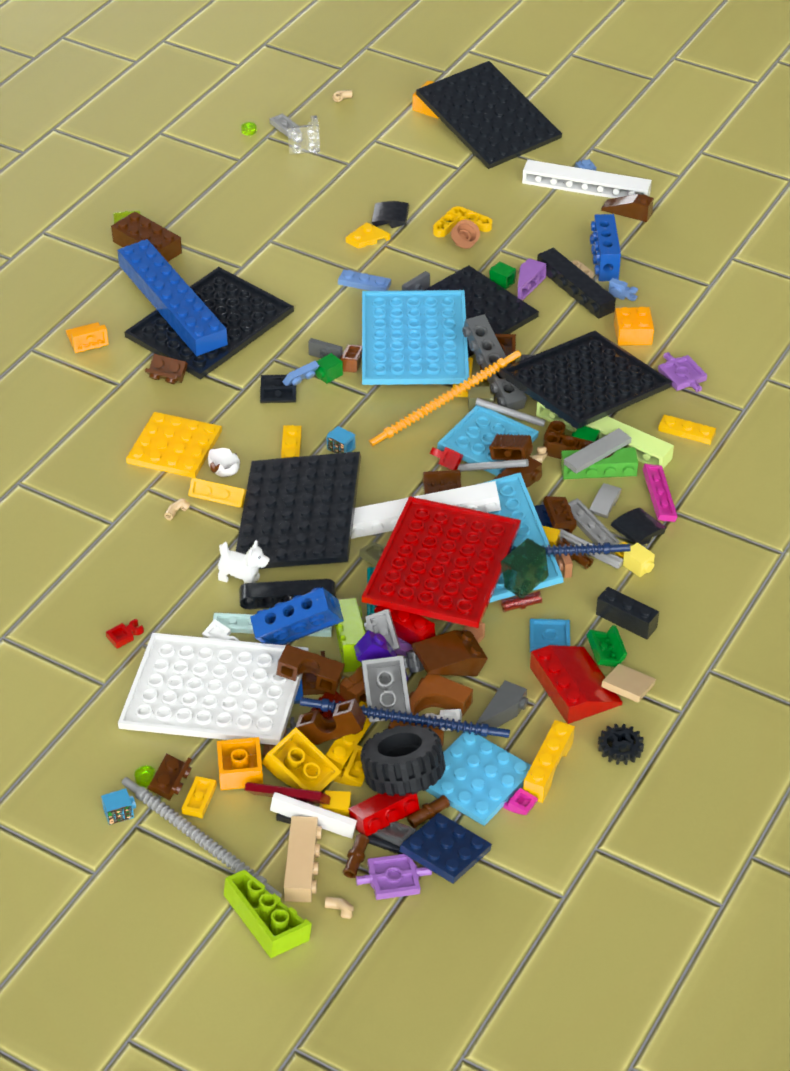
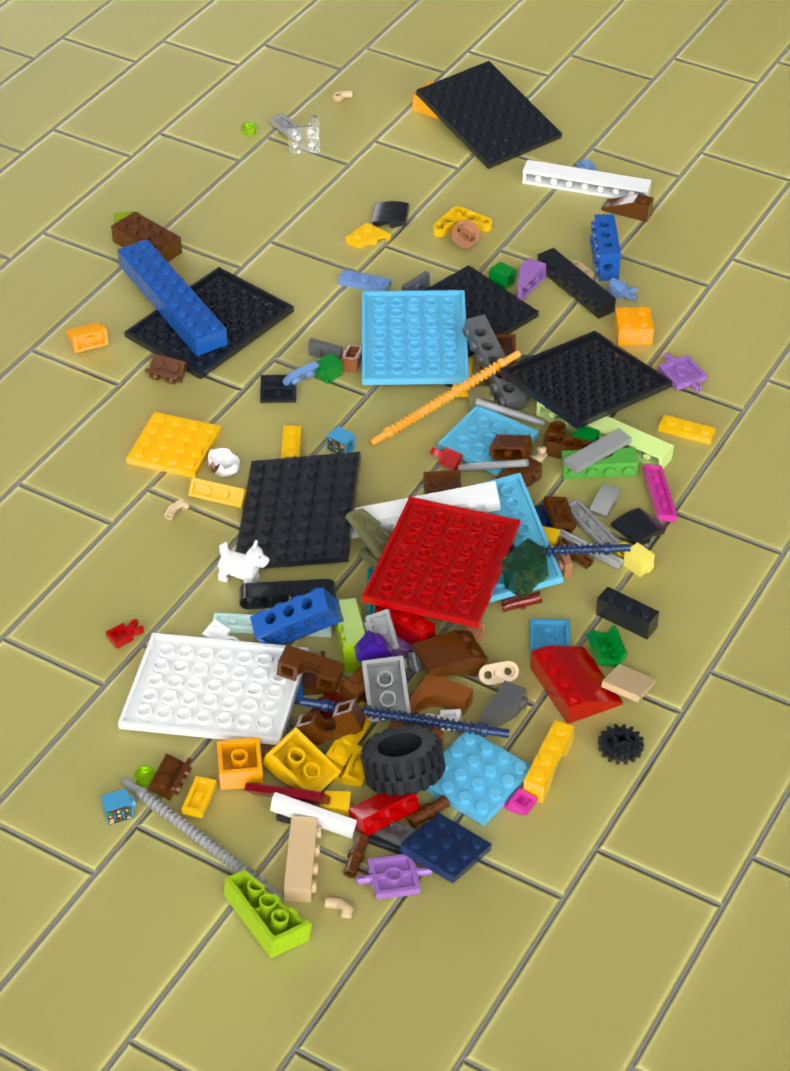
(369, 530): none -> olive wing
(497, 672): none -> tan plate

